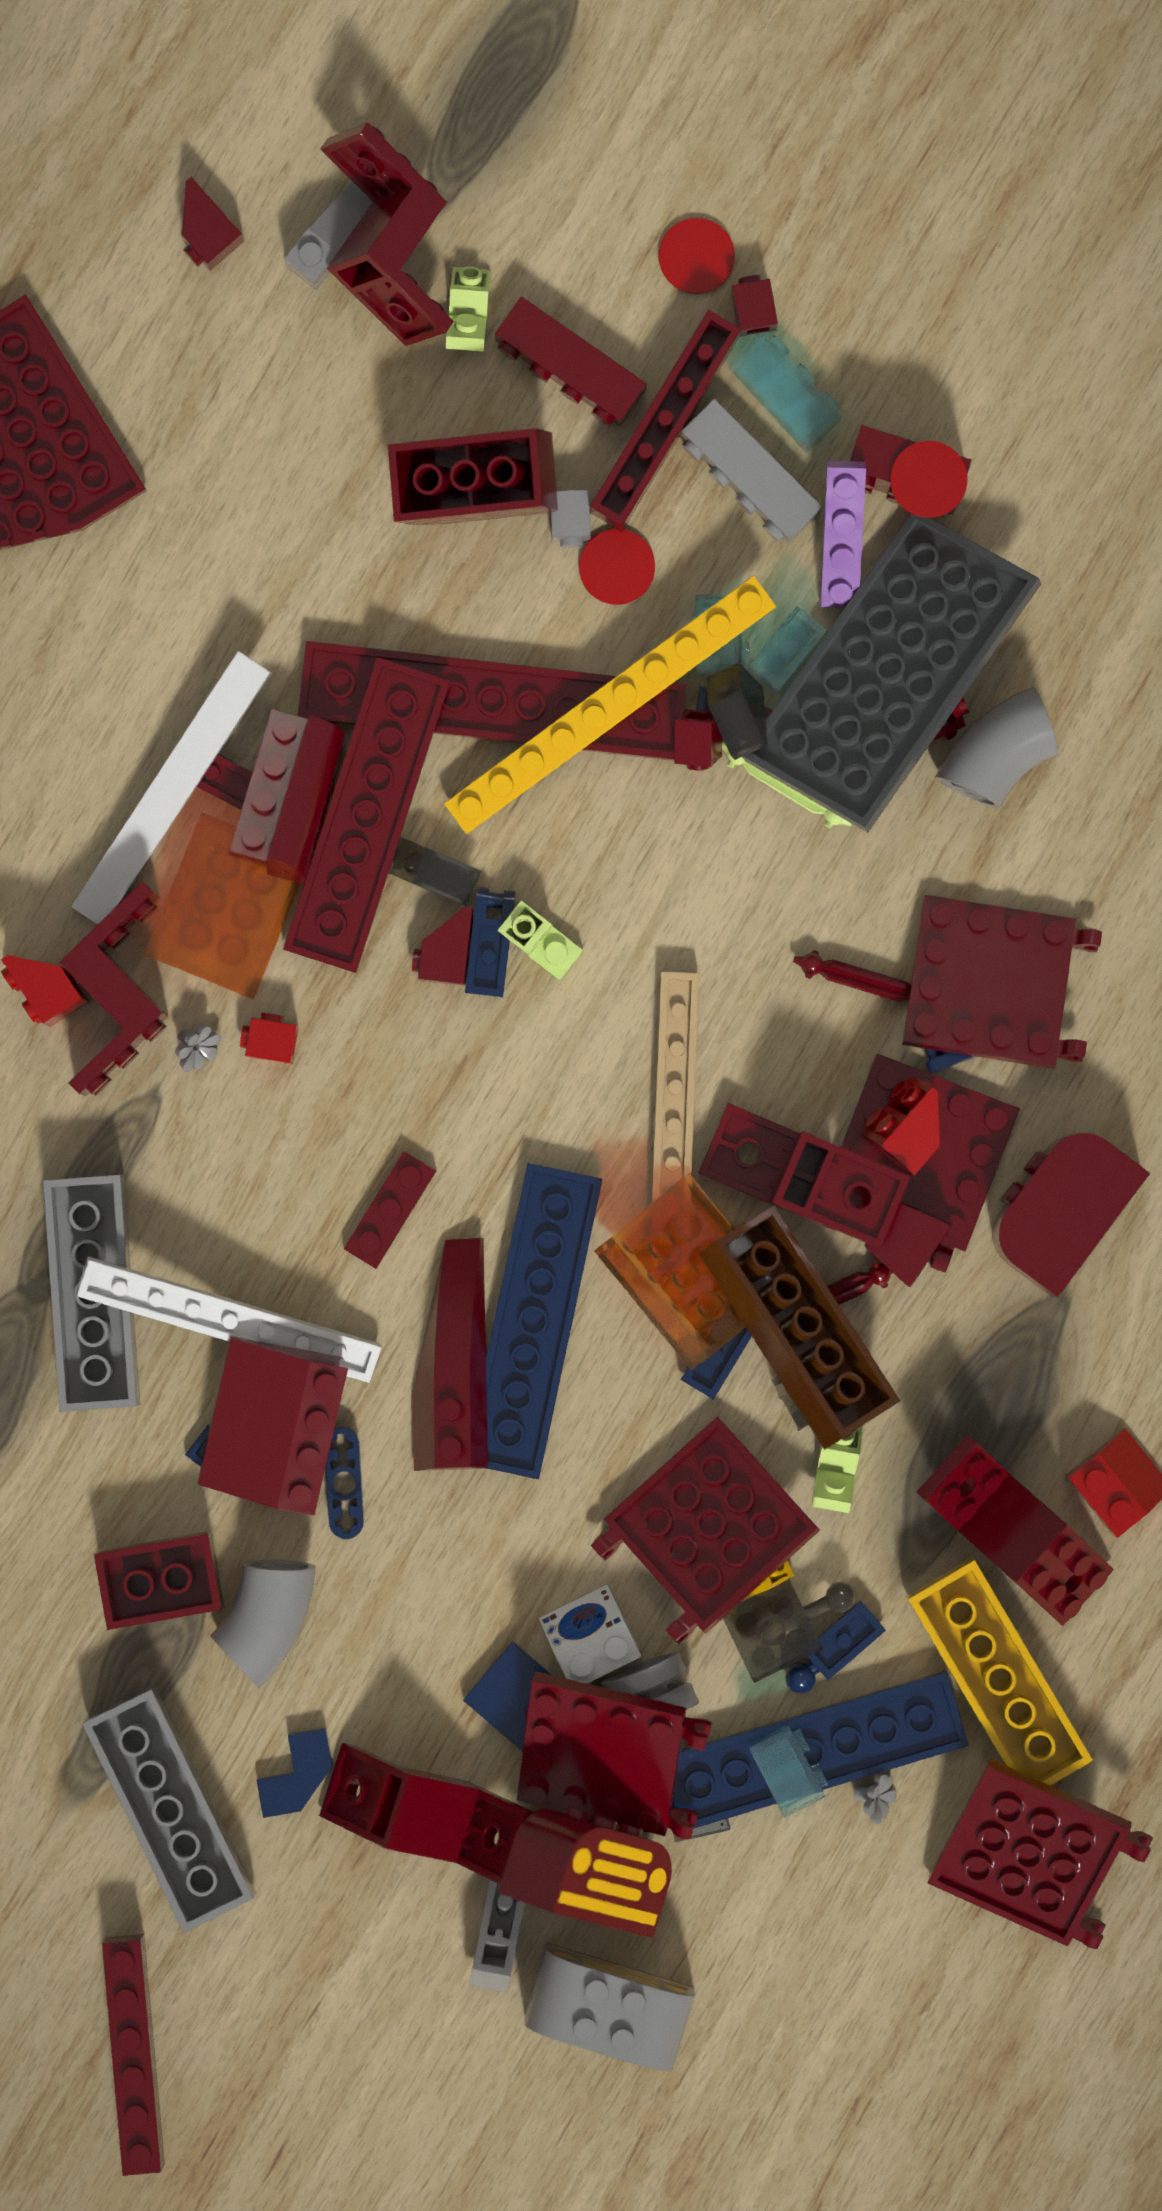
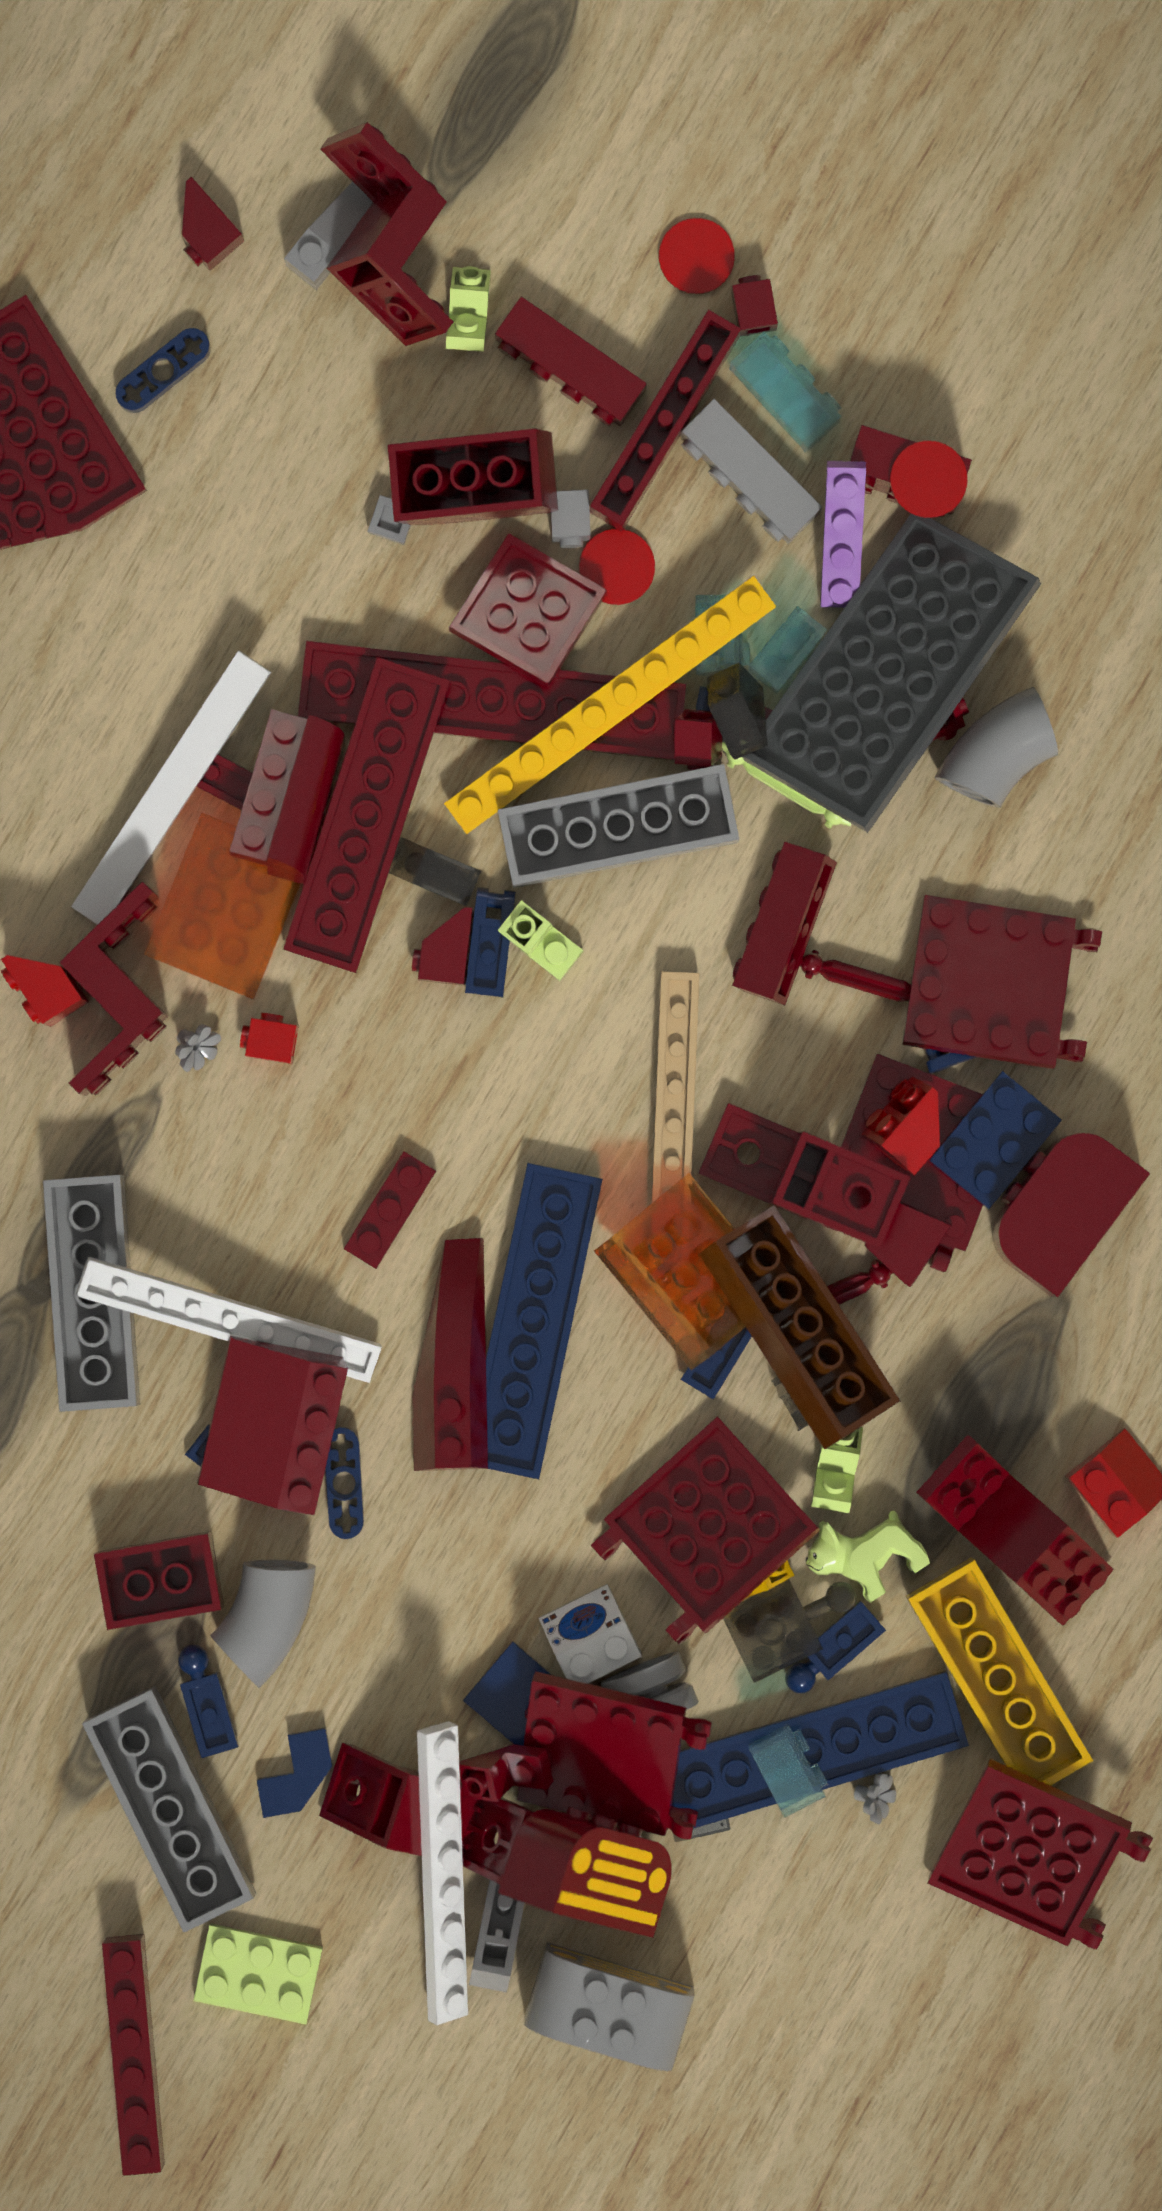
(190, 359): none -> dark blue beam
(206, 1704): none -> dark blue plate
(258, 1973): none -> yellowish green plate
(383, 522): none -> light grey plate
(442, 1872): none -> white plate
(495, 1772): none -> dark red slope
(528, 610): none -> plate
(618, 826): none -> light grey brick
(783, 923): none -> dark red brick
(865, 1555): none -> yellowish green animal
(995, 1140): none -> dark blue plate

